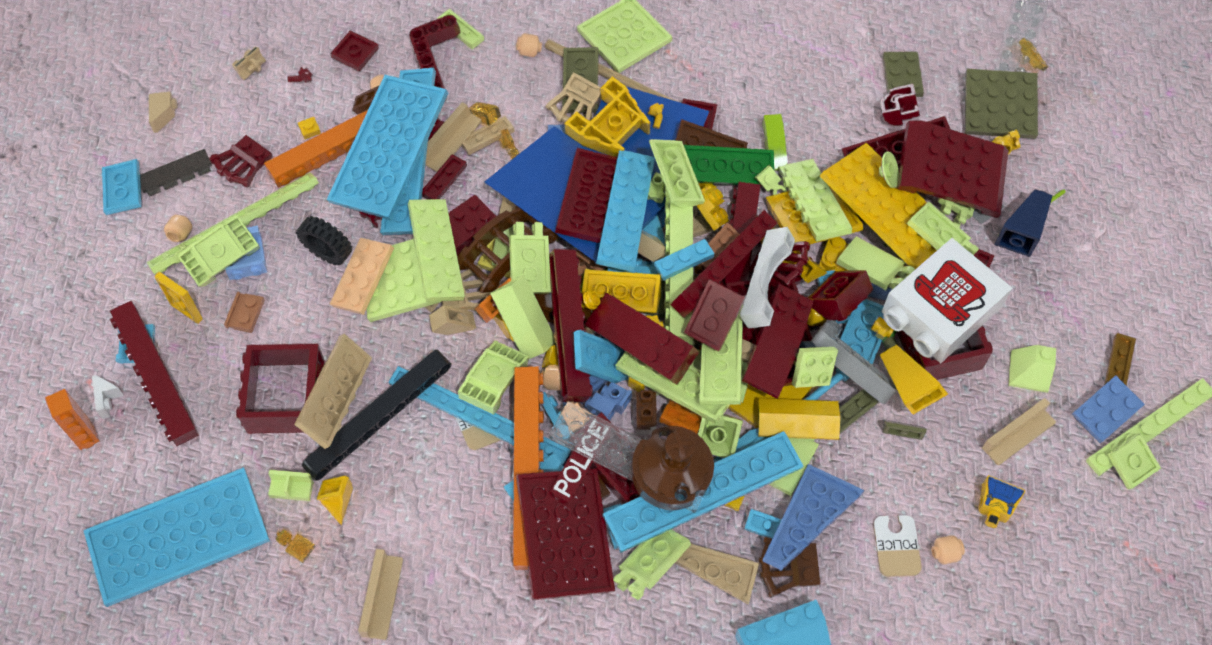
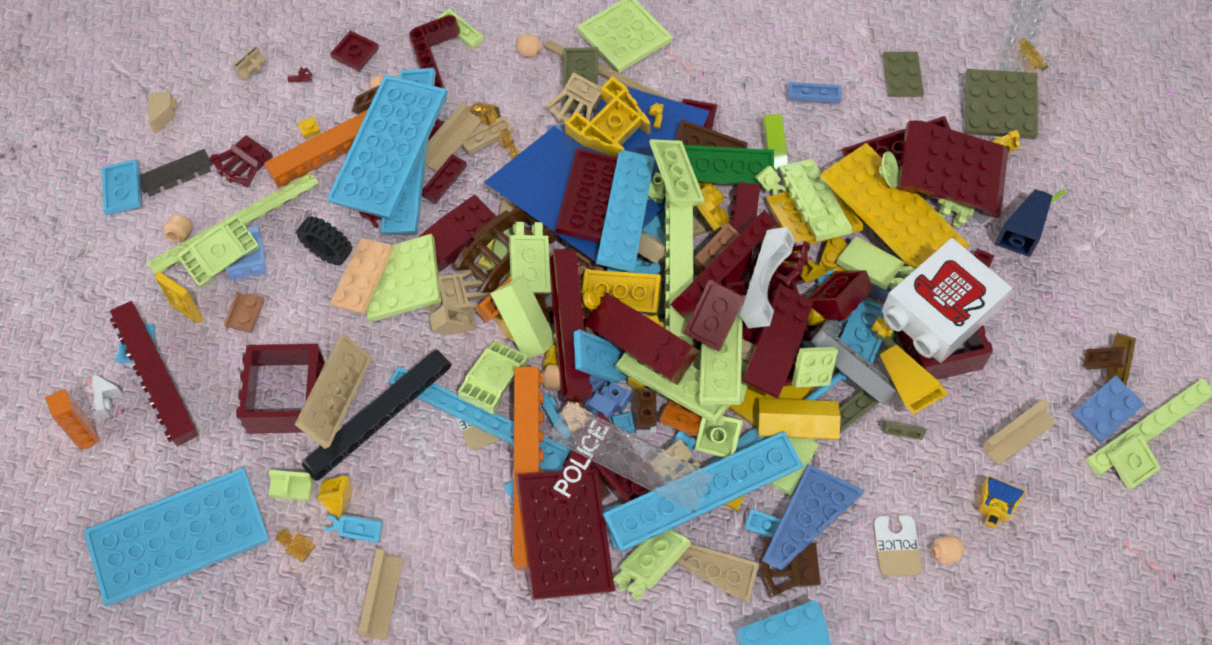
(356, 527): none -> medium azure plate
(436, 250): yellowish green plate -> none
(625, 422): none -> medium azure tile
(672, 467): reddish brown piece -> none
(684, 259): medium azure plate -> none
(814, 92): none -> medium blue plate
(900, 105): dark red brick -> none
(939, 229): yellowish green tile -> none
(1032, 367): yellowish green slope -> none
(1105, 358): none -> reddish brown plate

